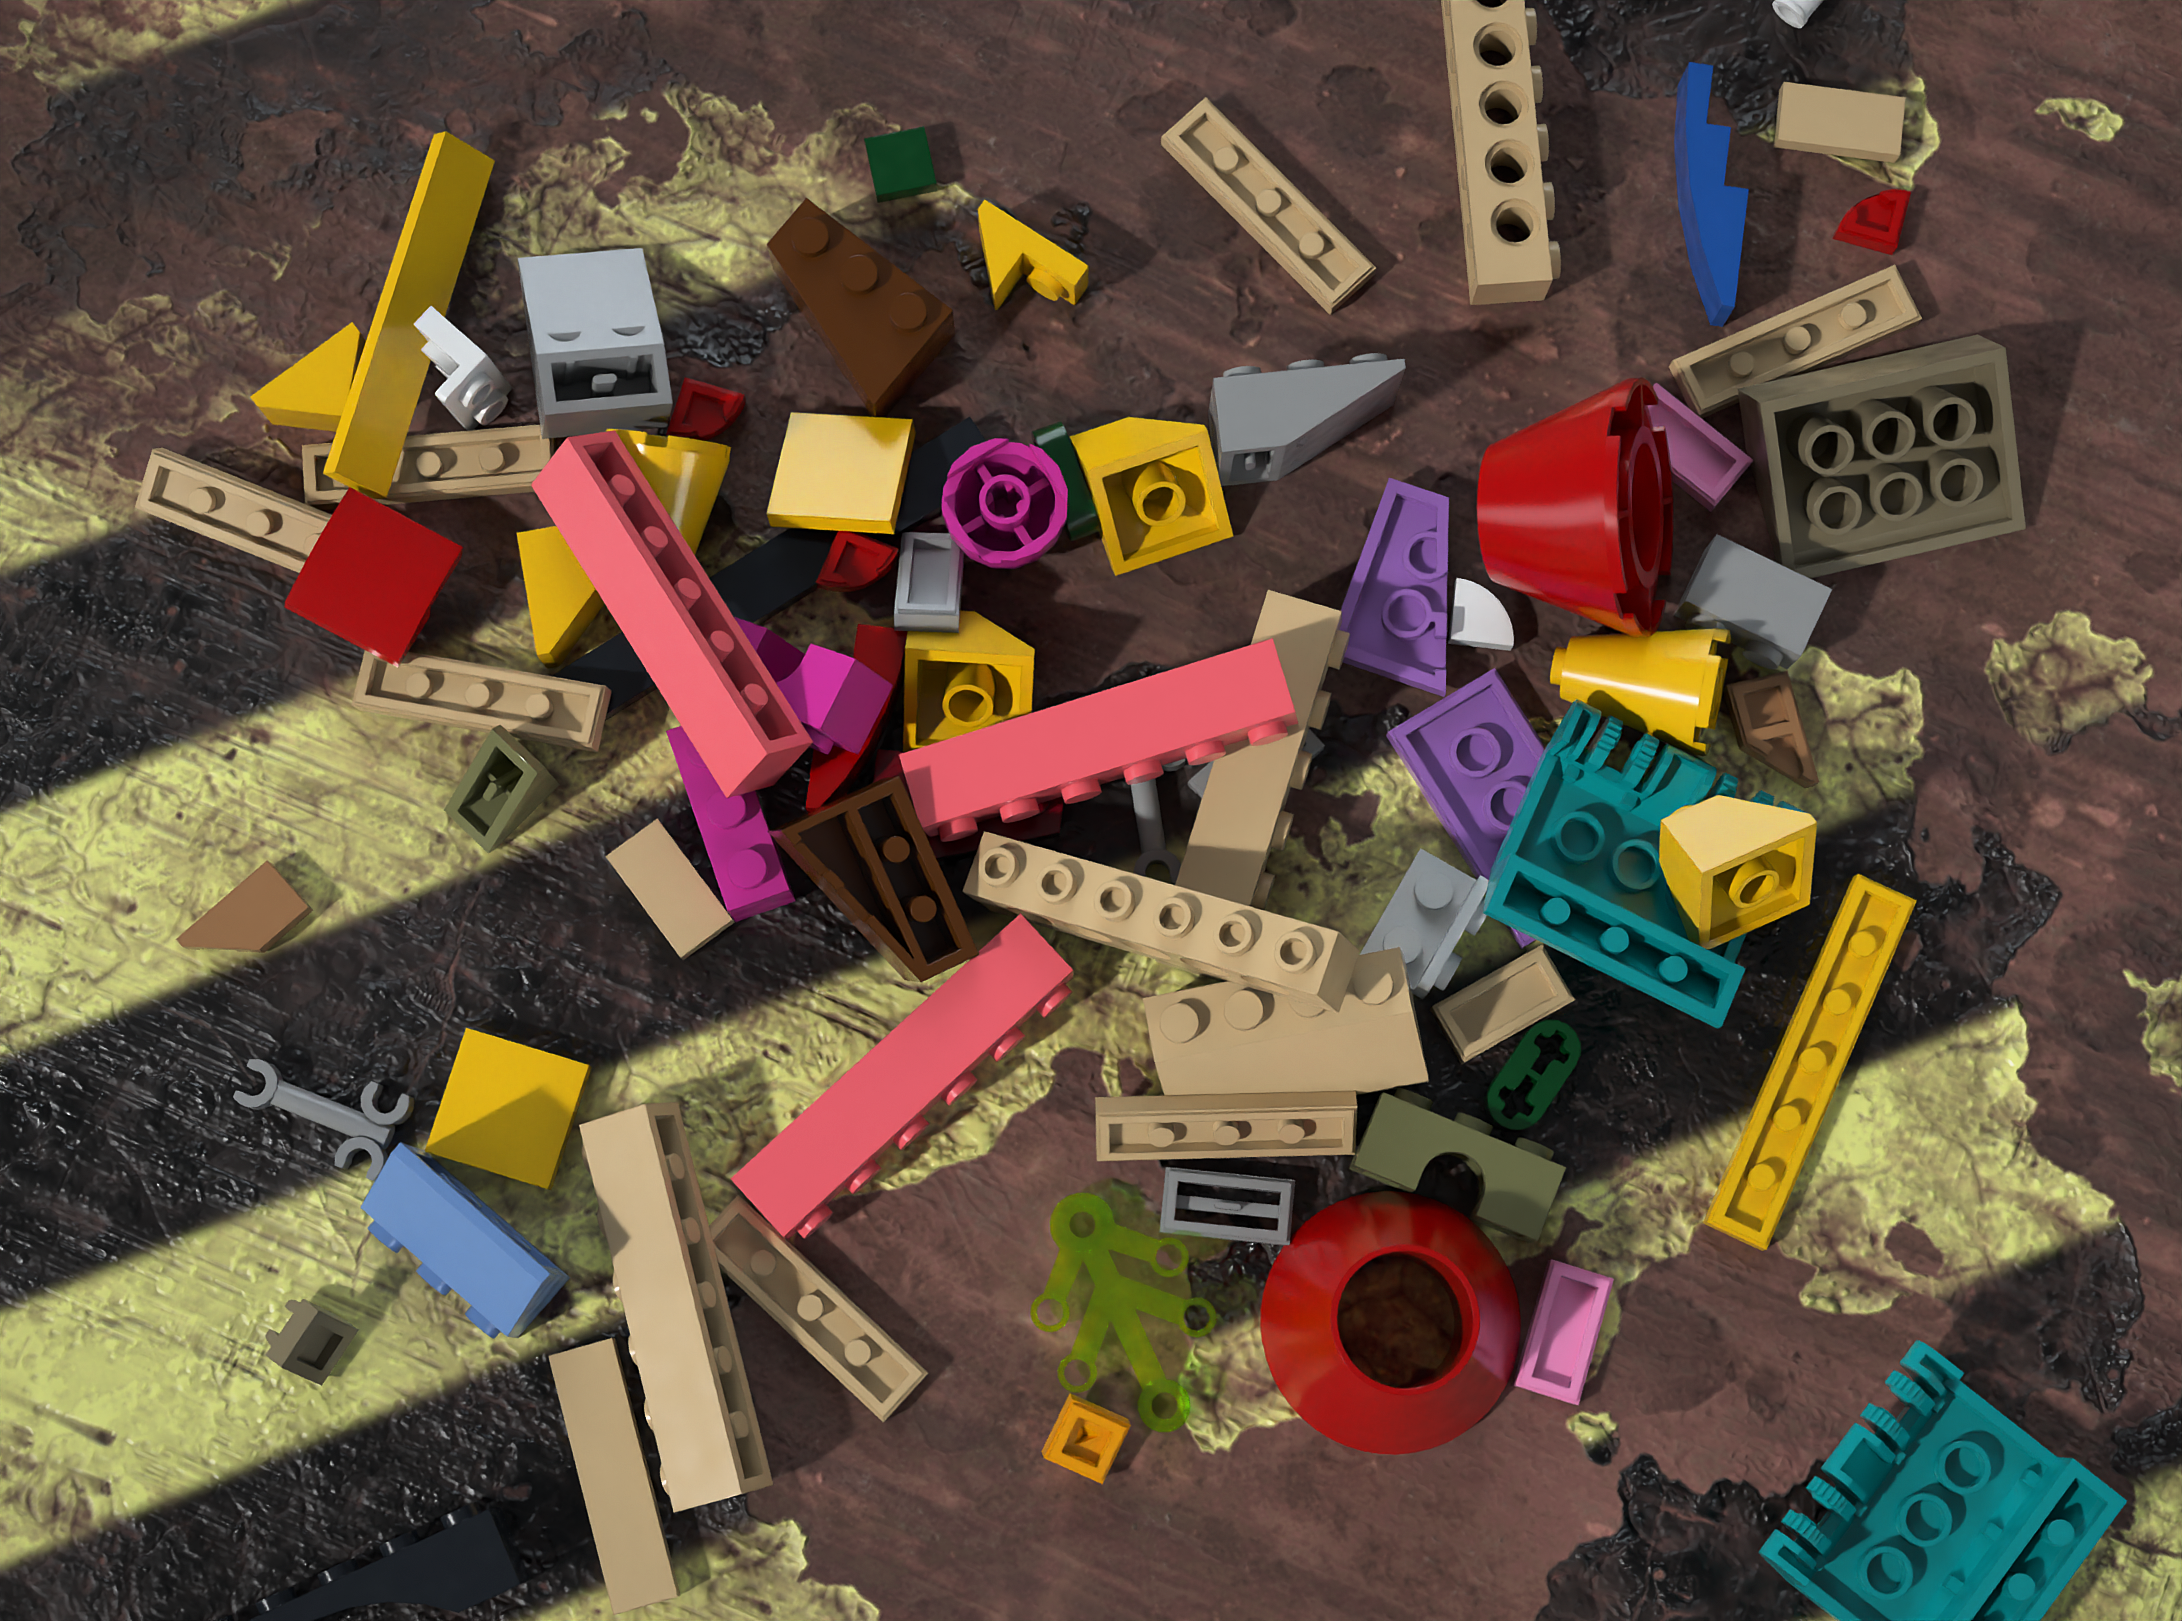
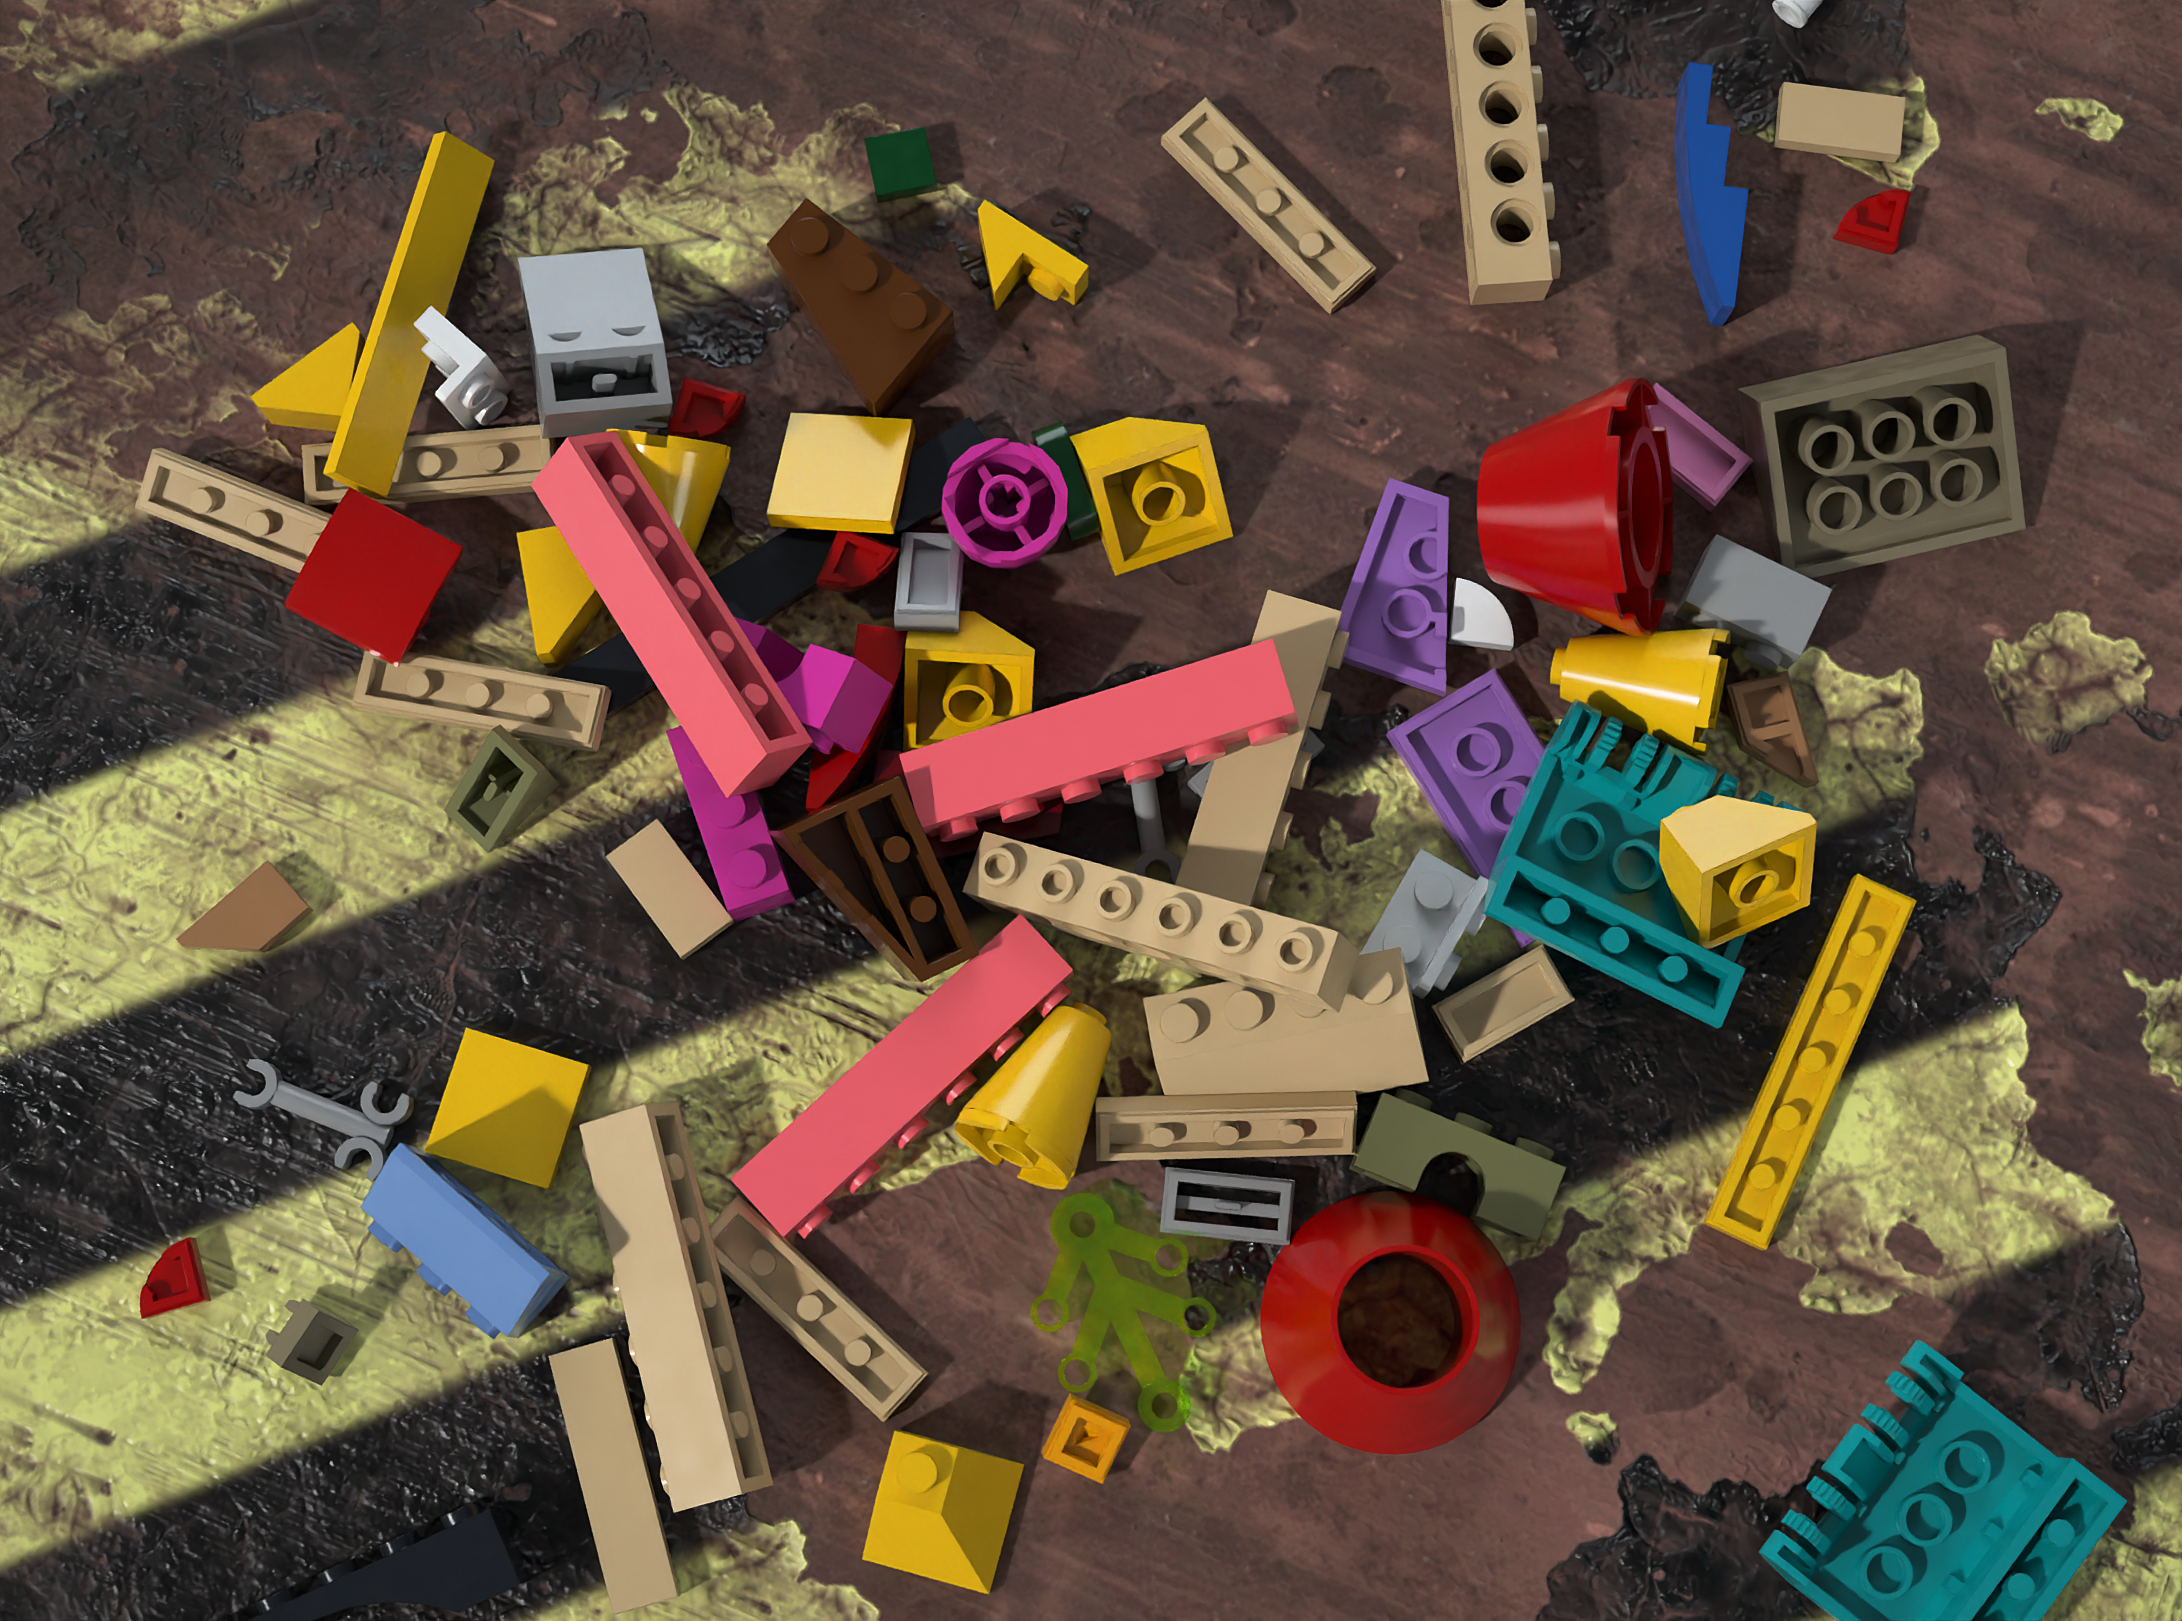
(175, 1281): none -> red tile
(942, 1511): none -> yellow slope
(1041, 1098): none -> yellow cone
(1284, 418): light grey slope -> none
(1544, 1085): dark green beam -> none
(1563, 1332): bright pink tile -> none
(1796, 341): tan tile -> none

